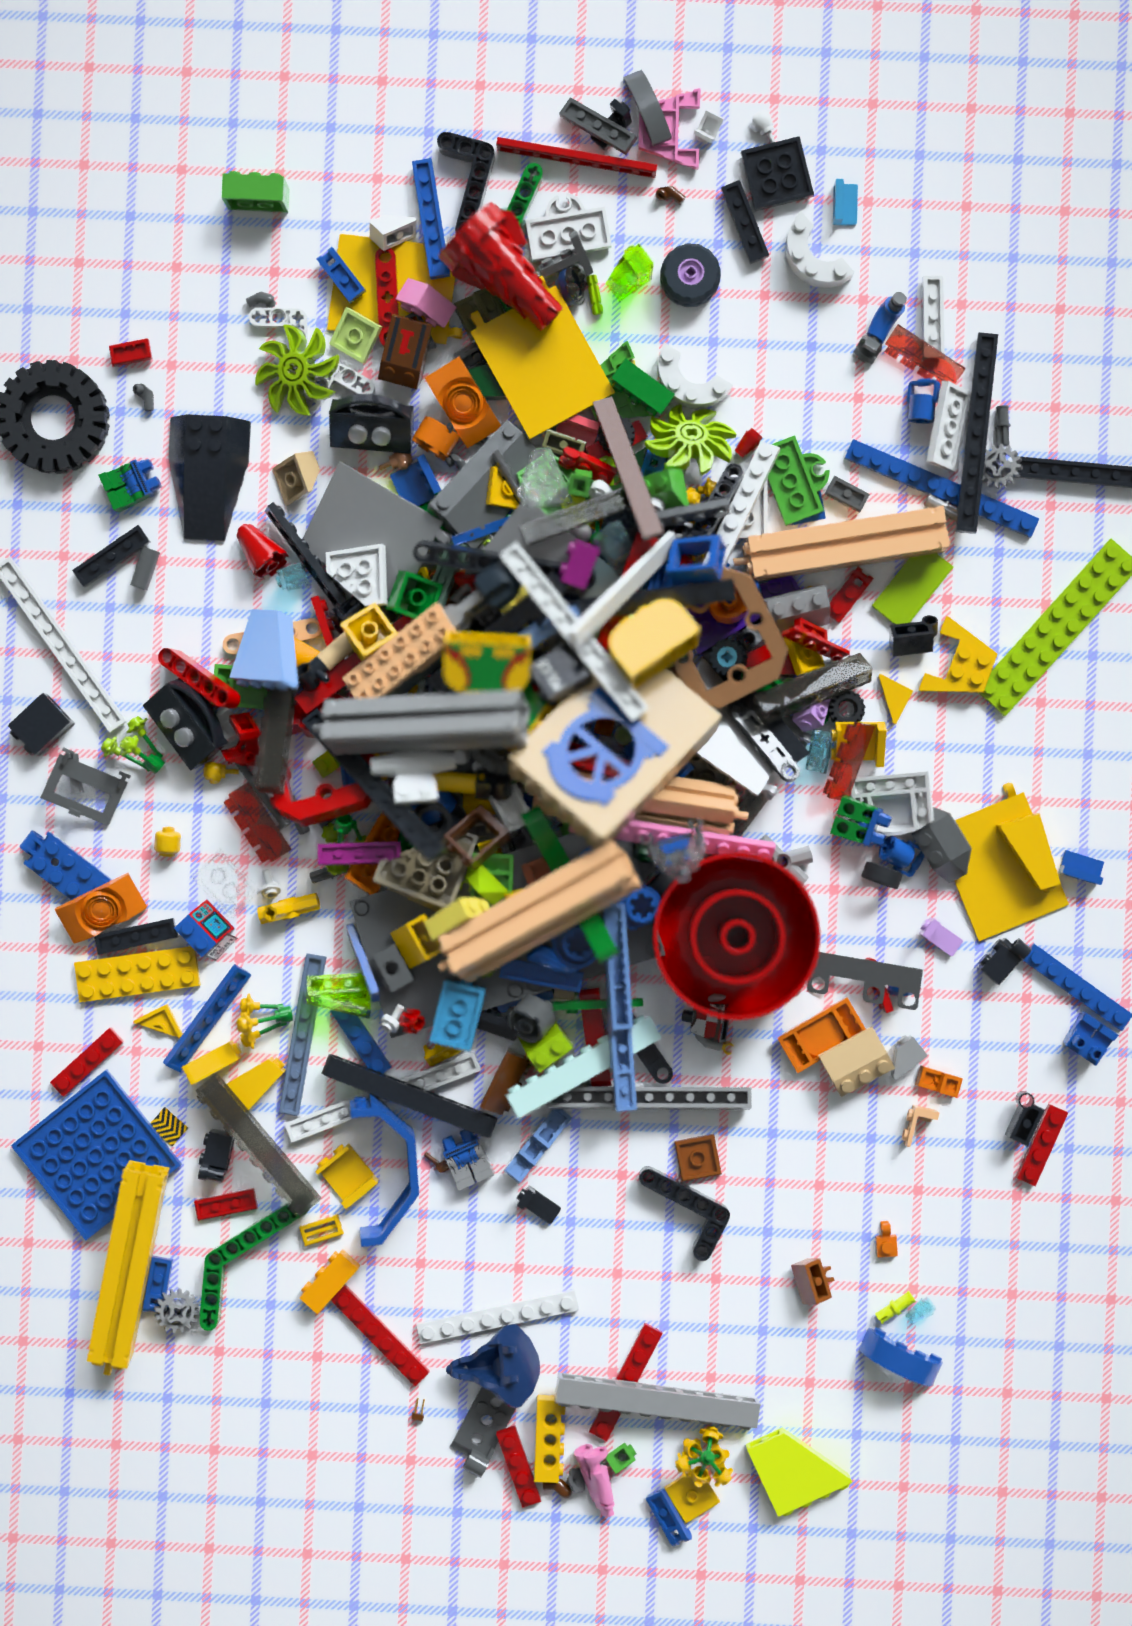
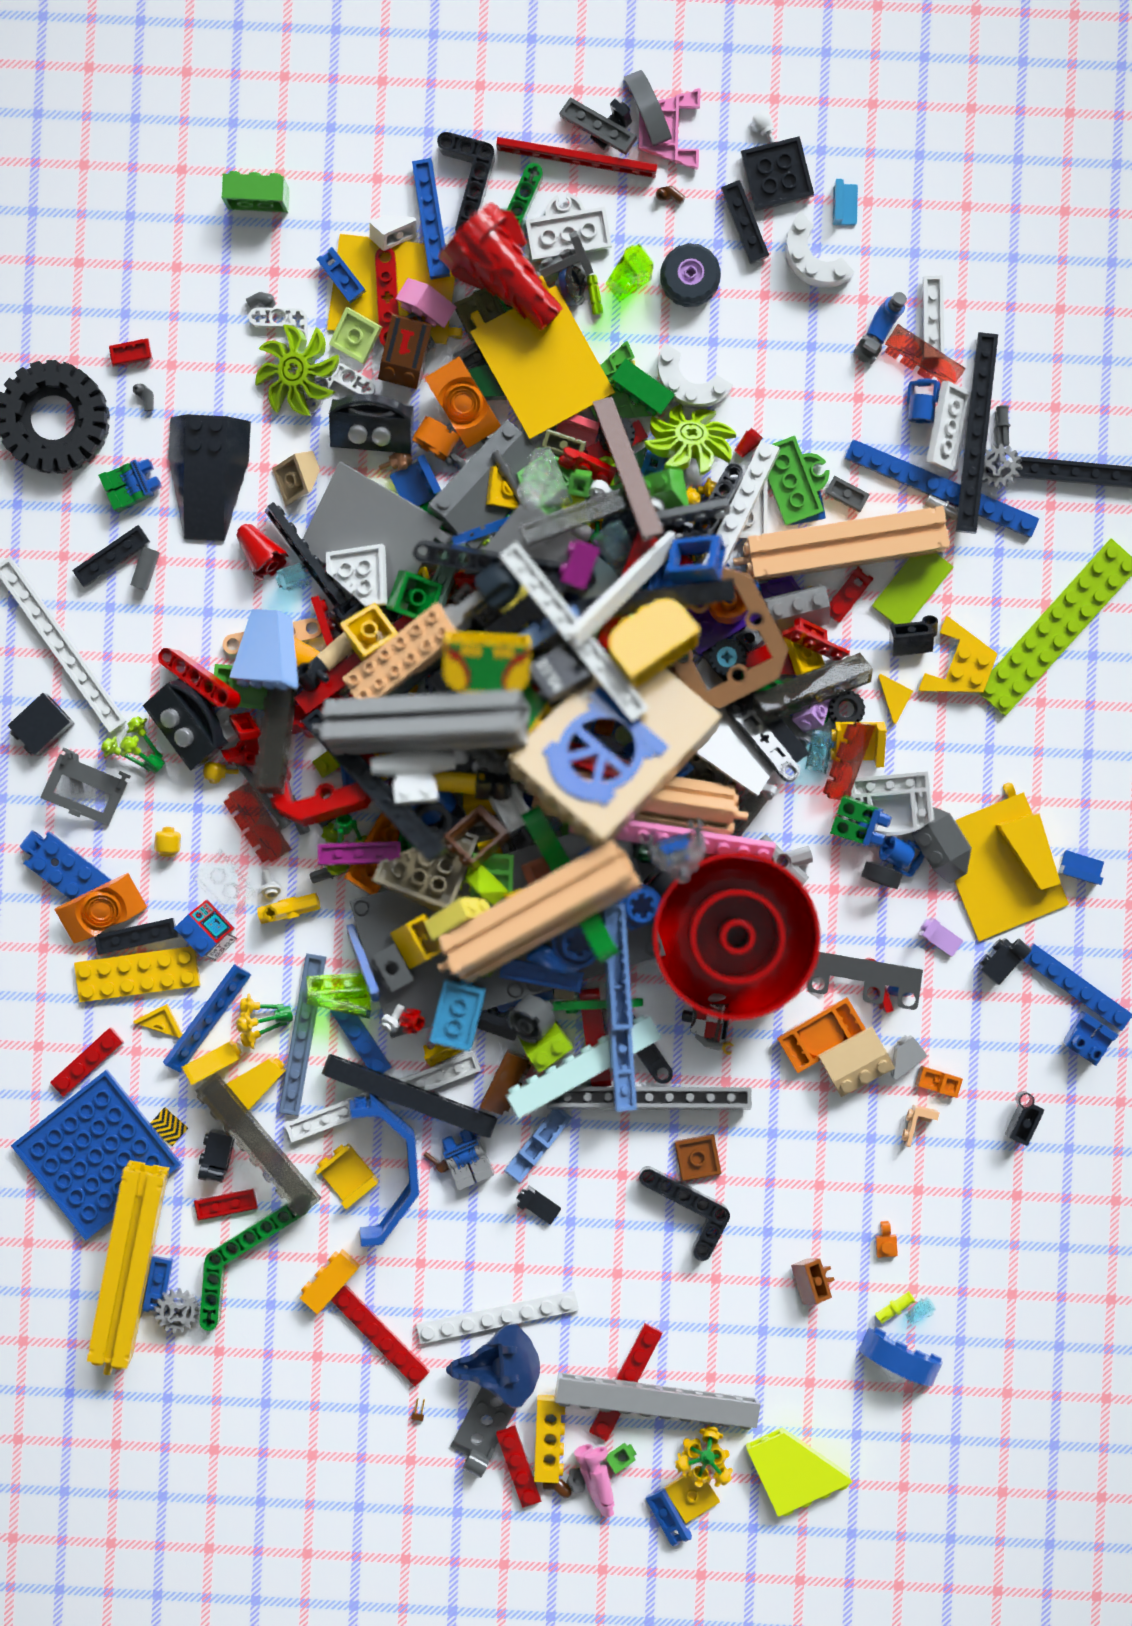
(337, 1224): yellow tile -> none
(708, 127): white bracket -> none
(1041, 1144): red plate -> none

